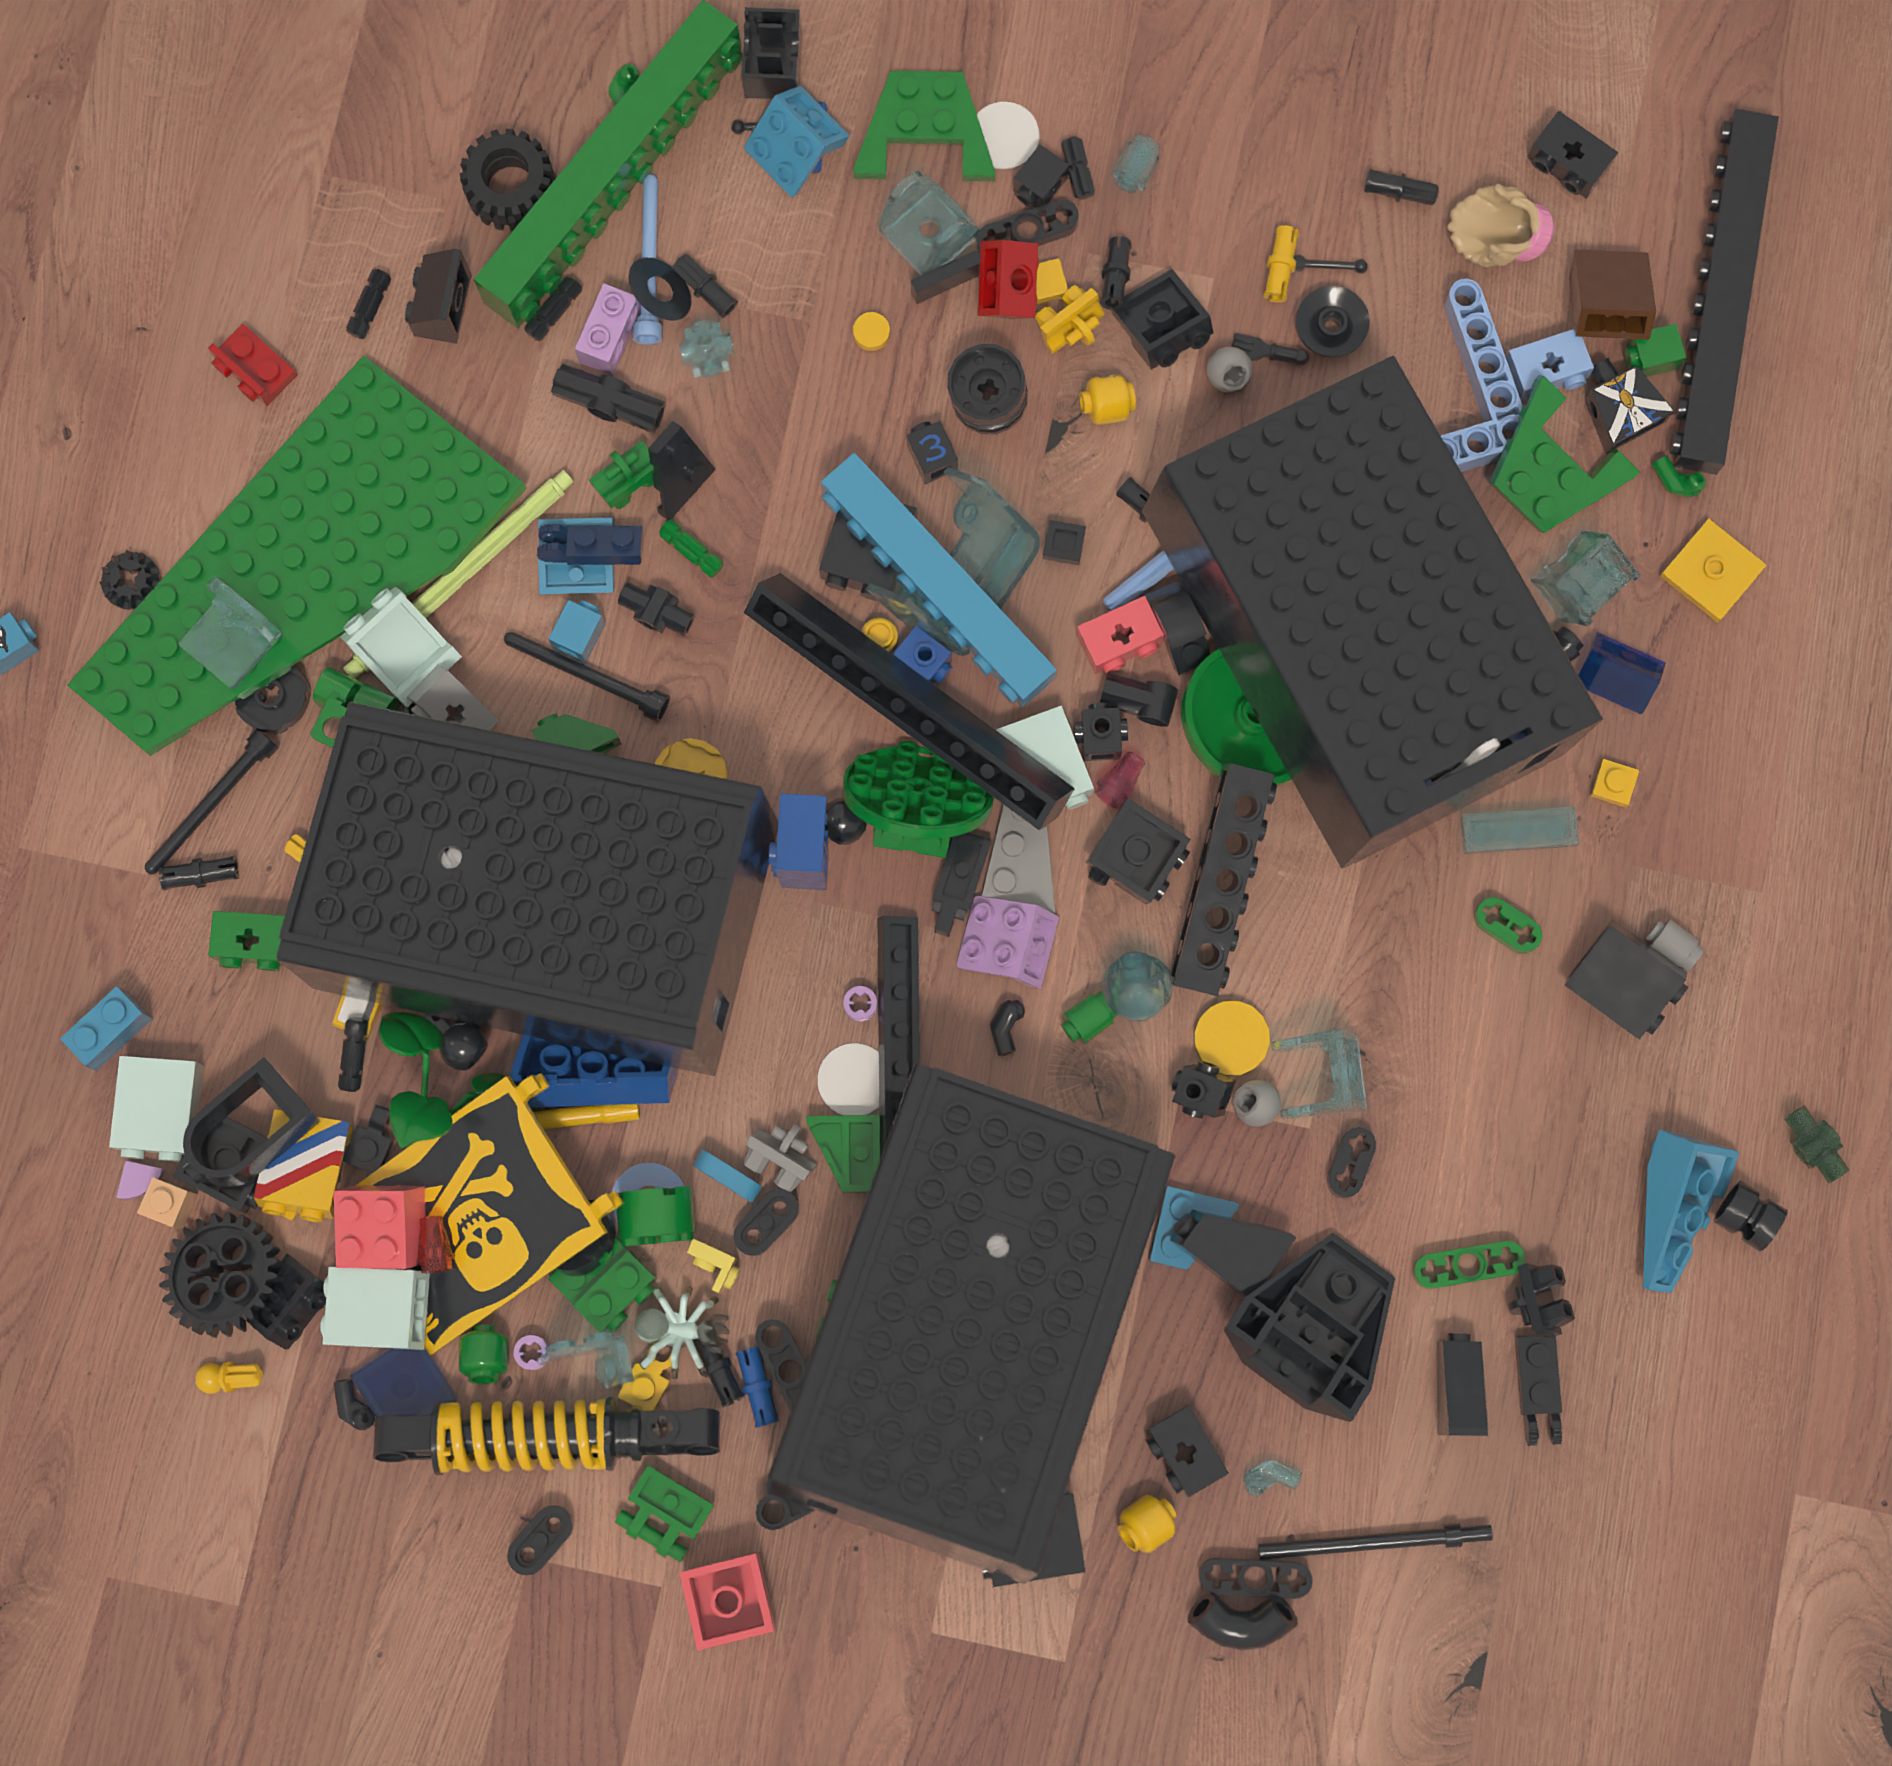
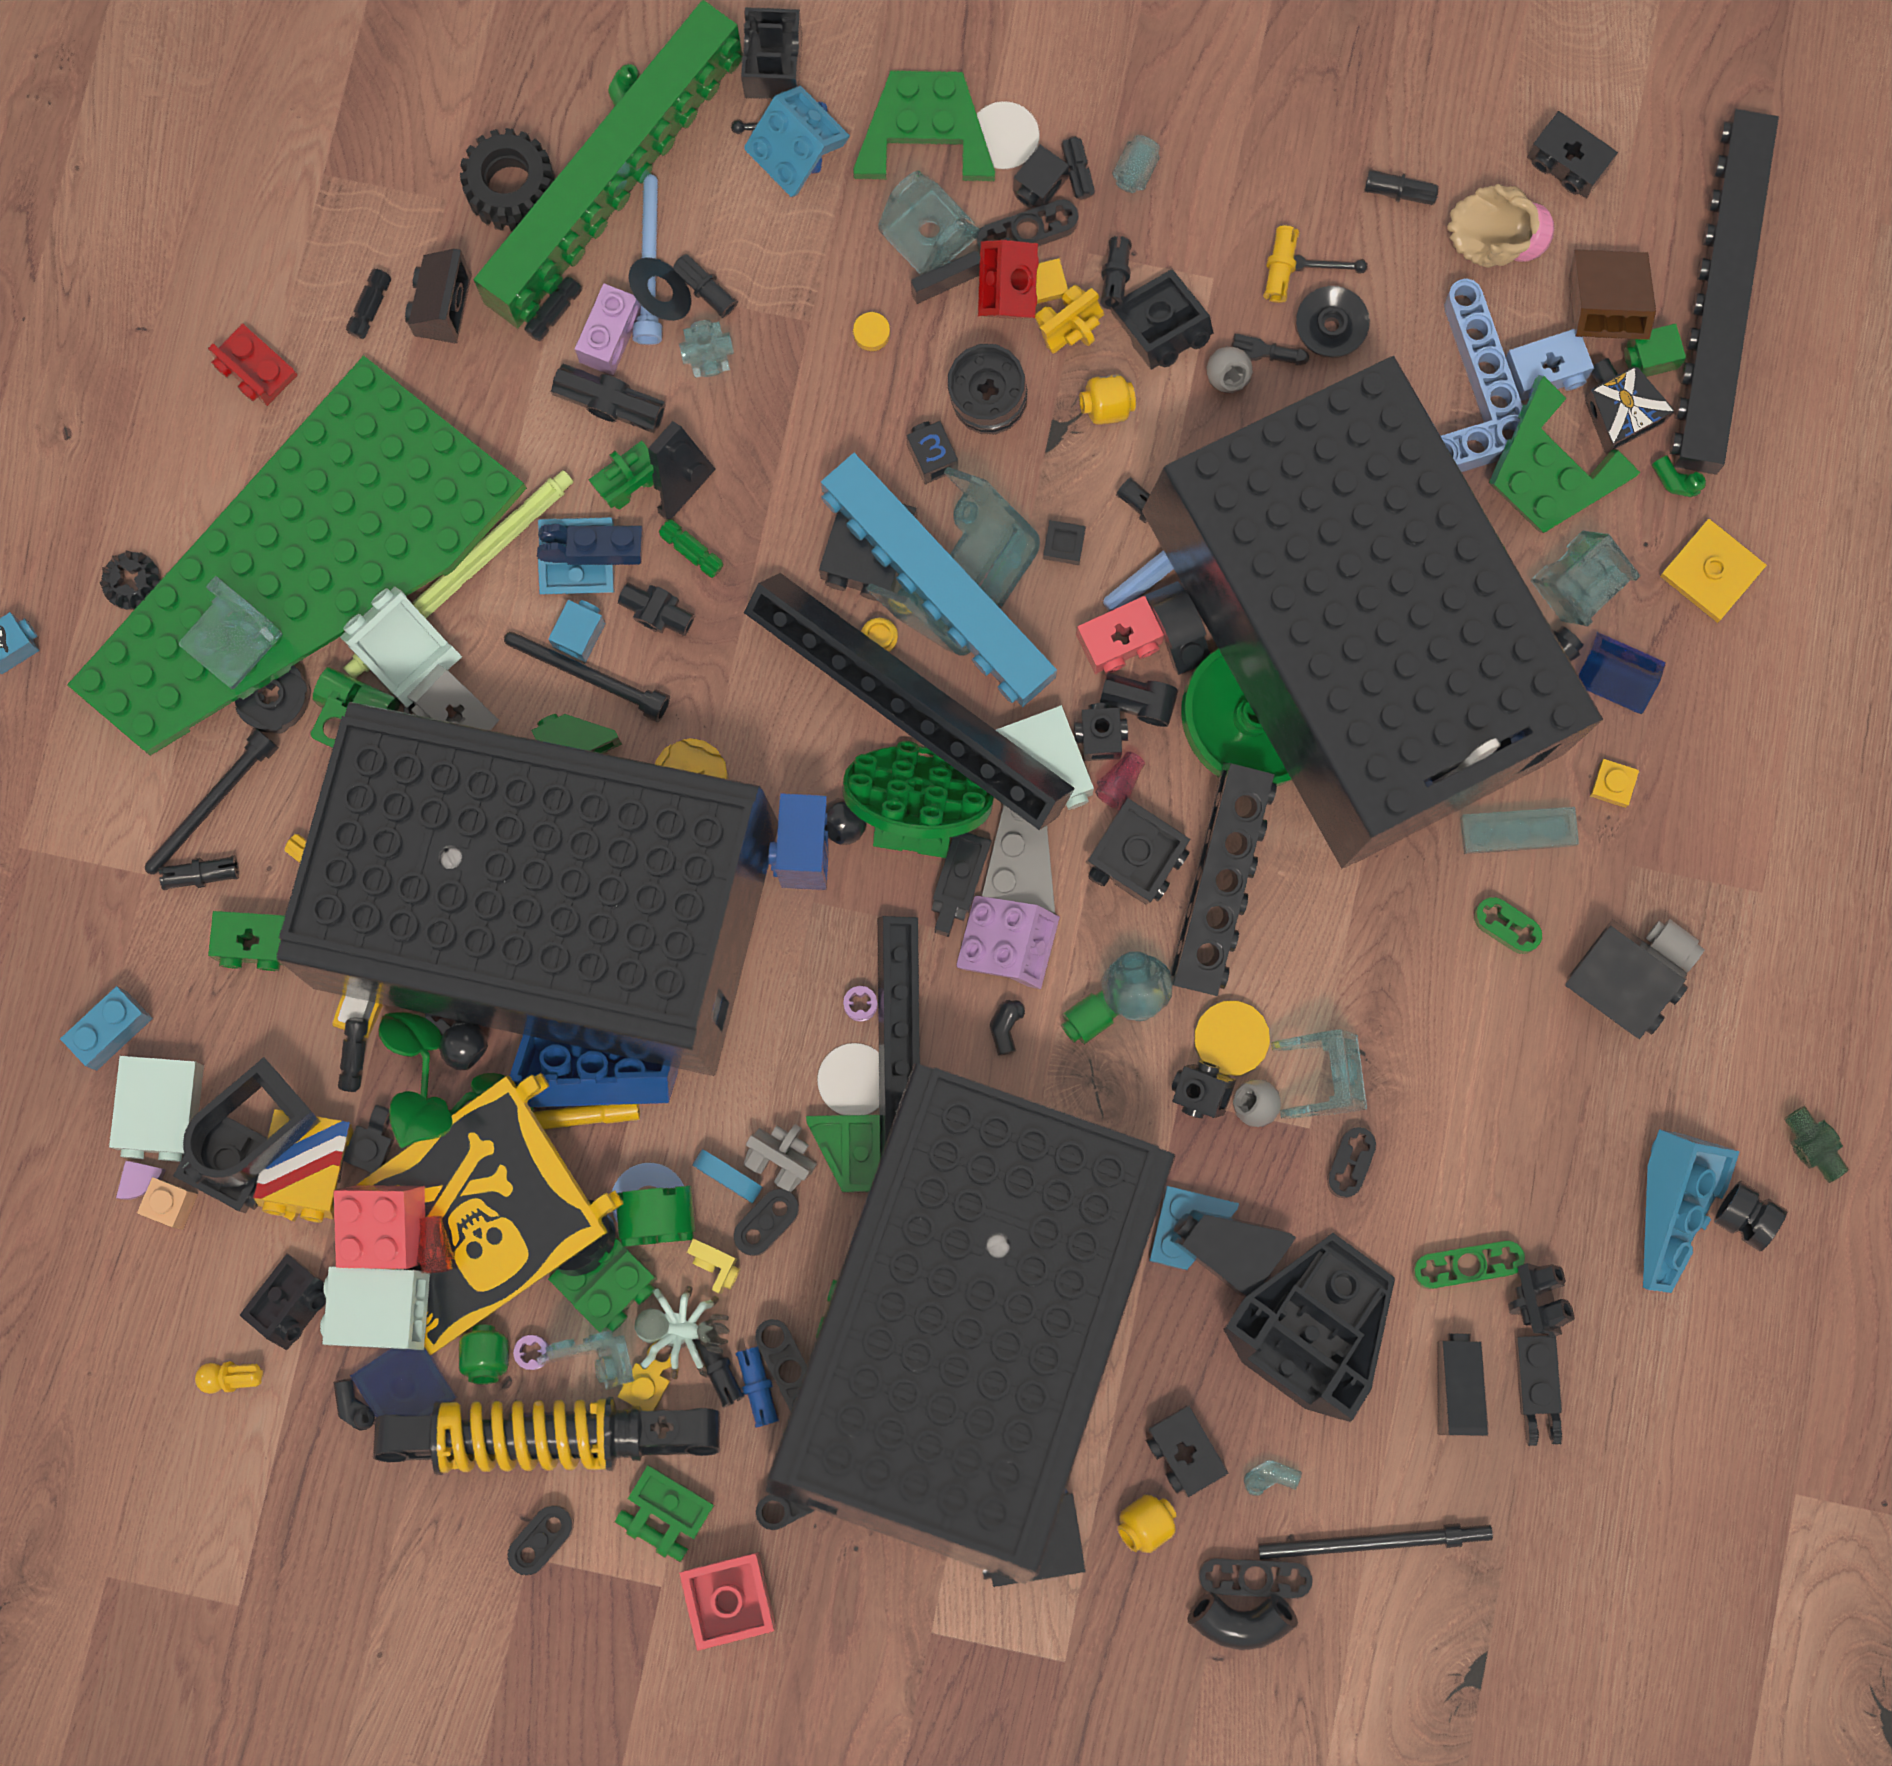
(223, 1307): black gear -> none
(925, 656): blue brick -> none

